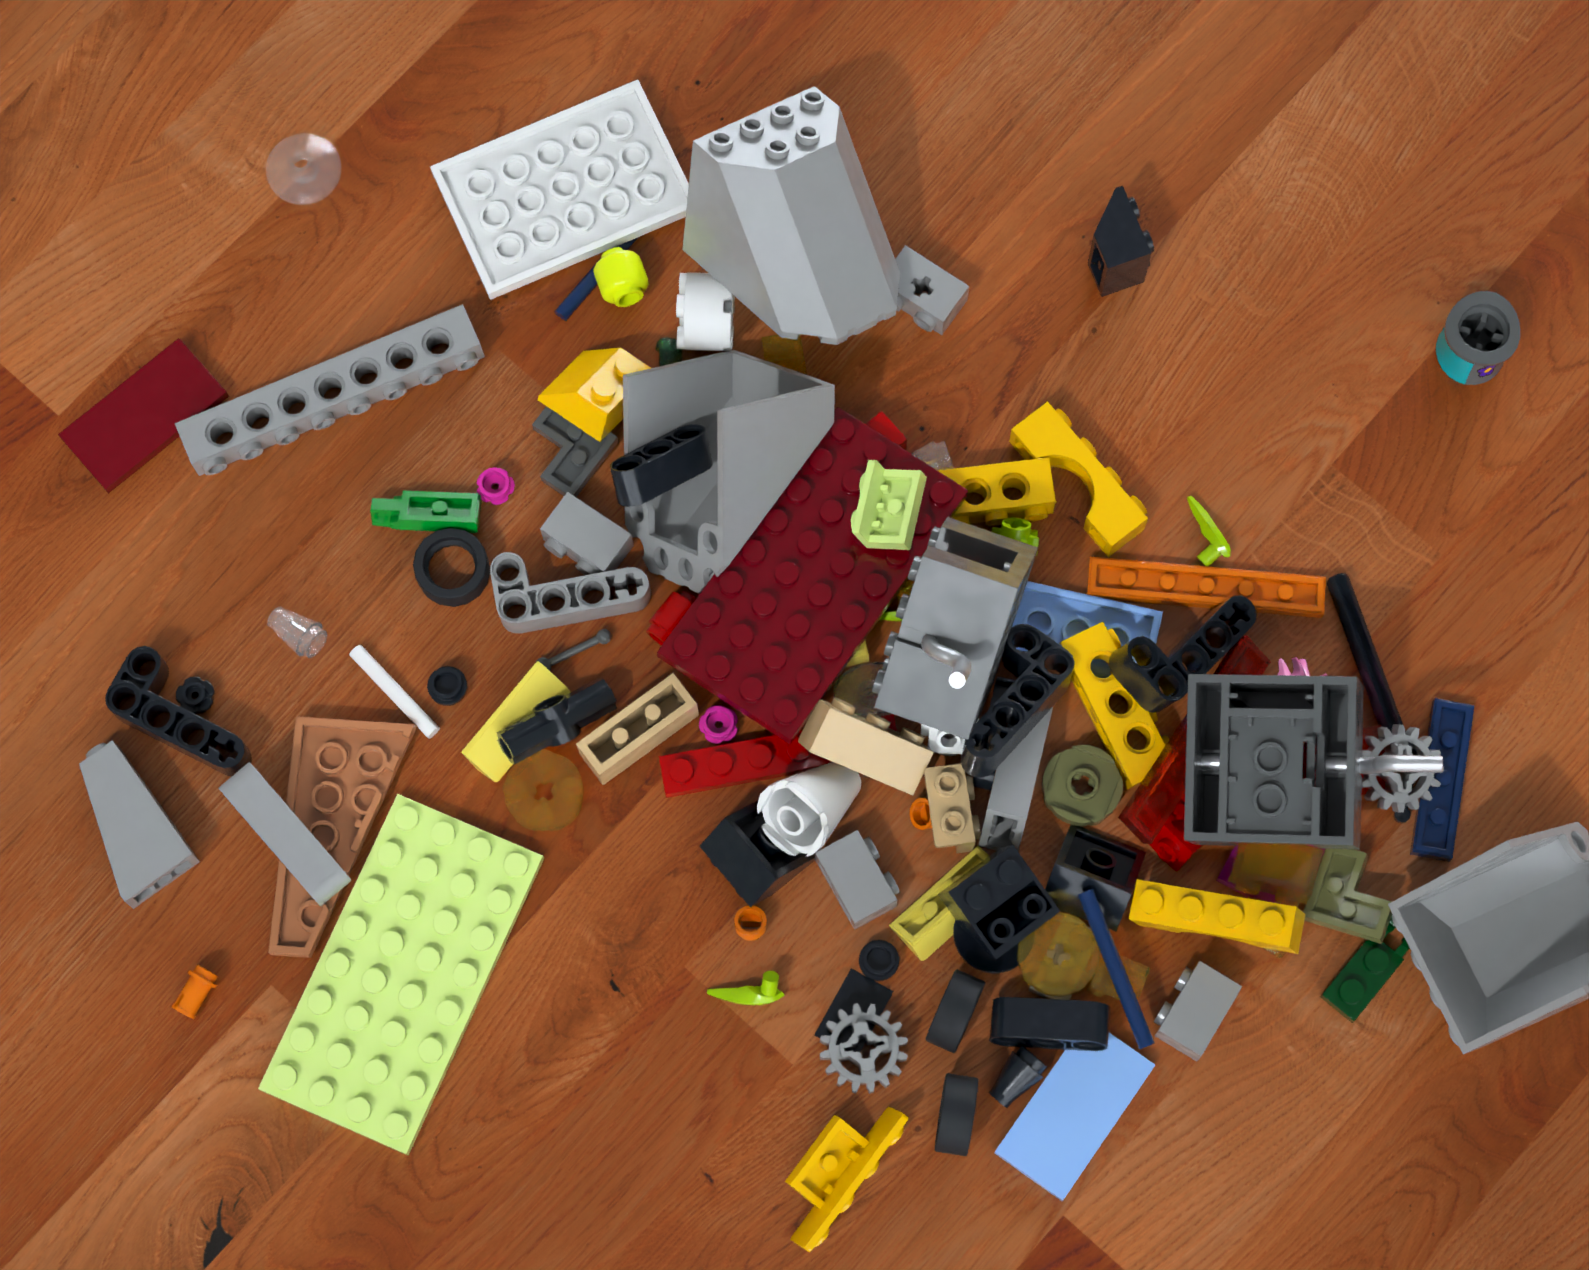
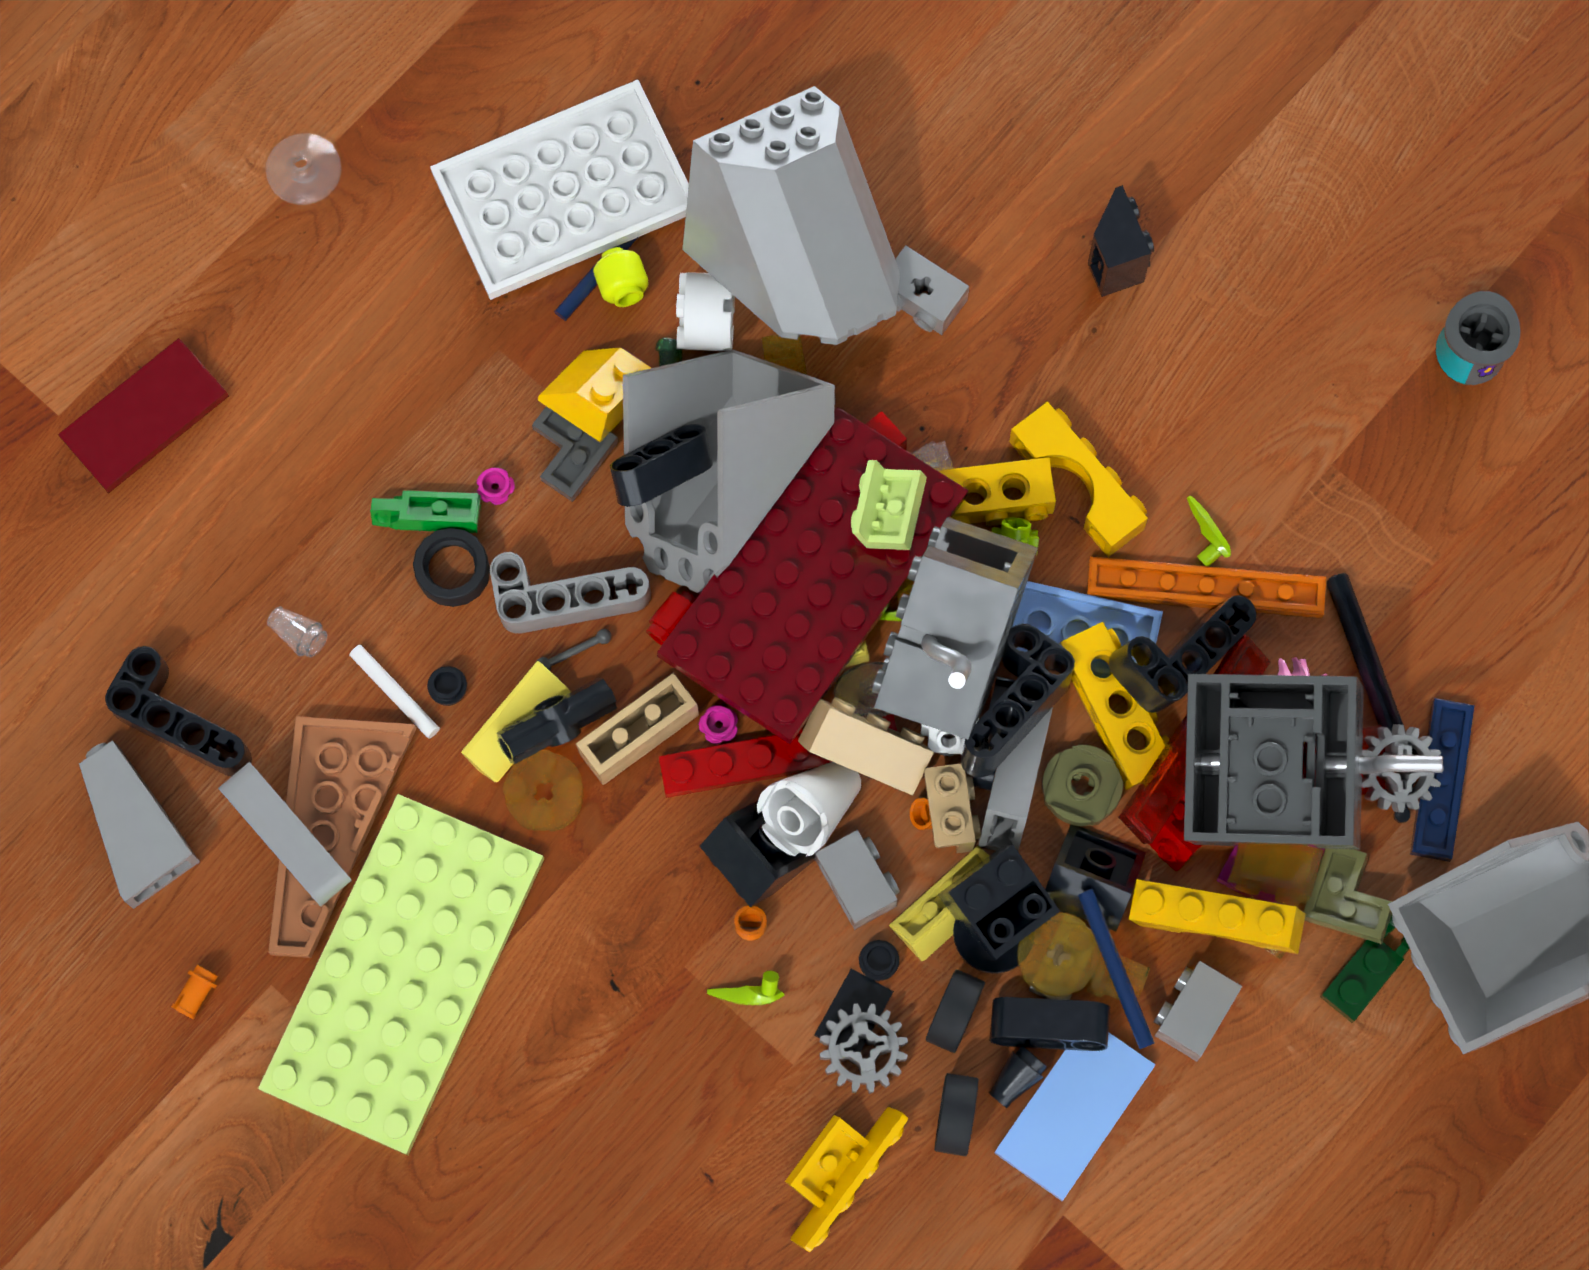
(204, 700): black plate -> none
(310, 385): light grey brick -> none
(585, 537): light grey brick -> none

